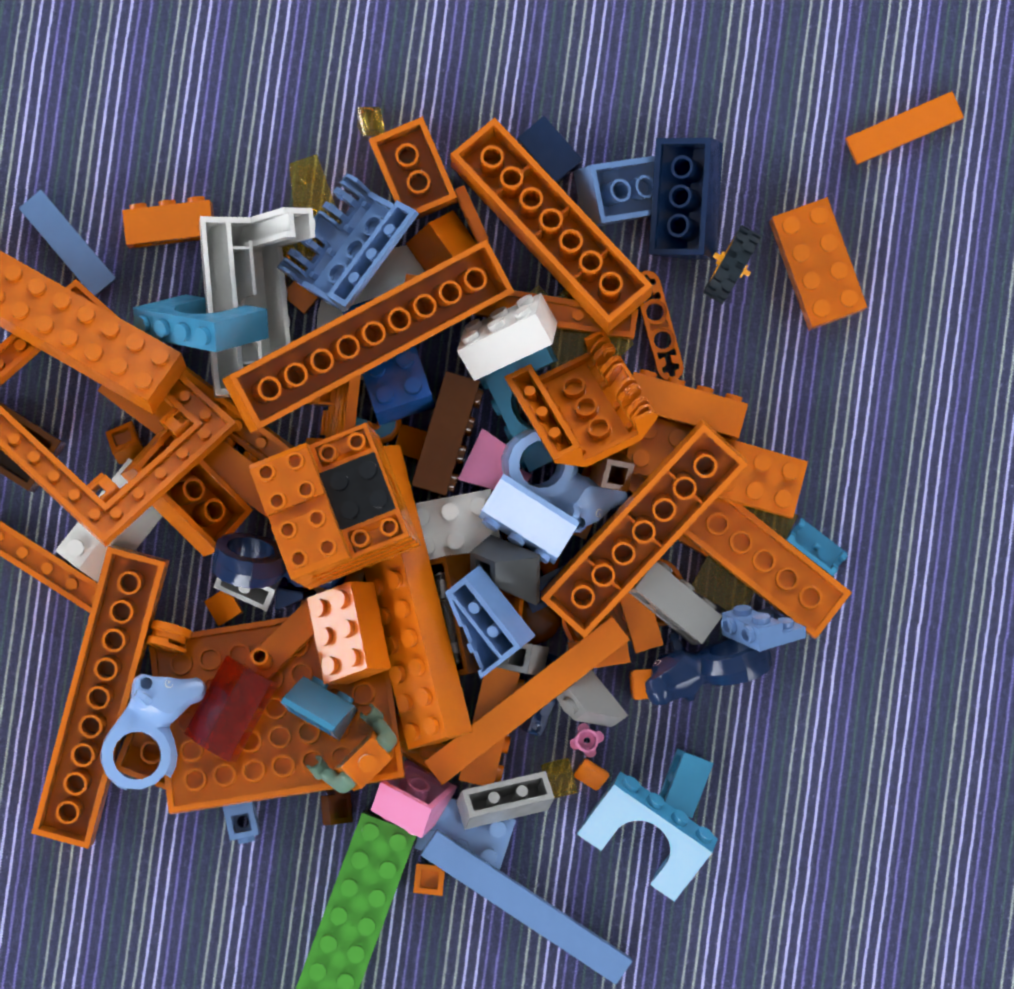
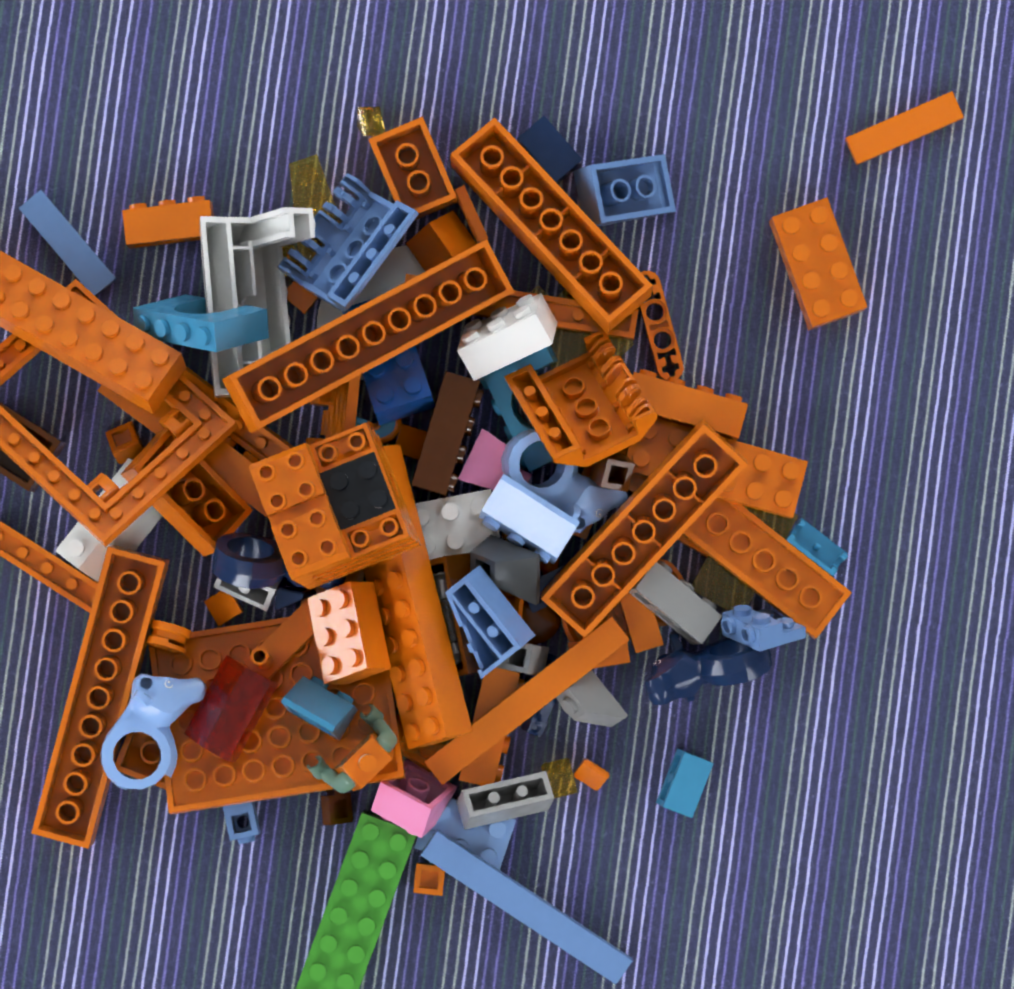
(585, 732): bright pink plate -> none
(628, 802): arch -> none
(637, 683): orange slope -> none
(686, 198): dark blue slope -> none
(731, 264): black wheel -> none

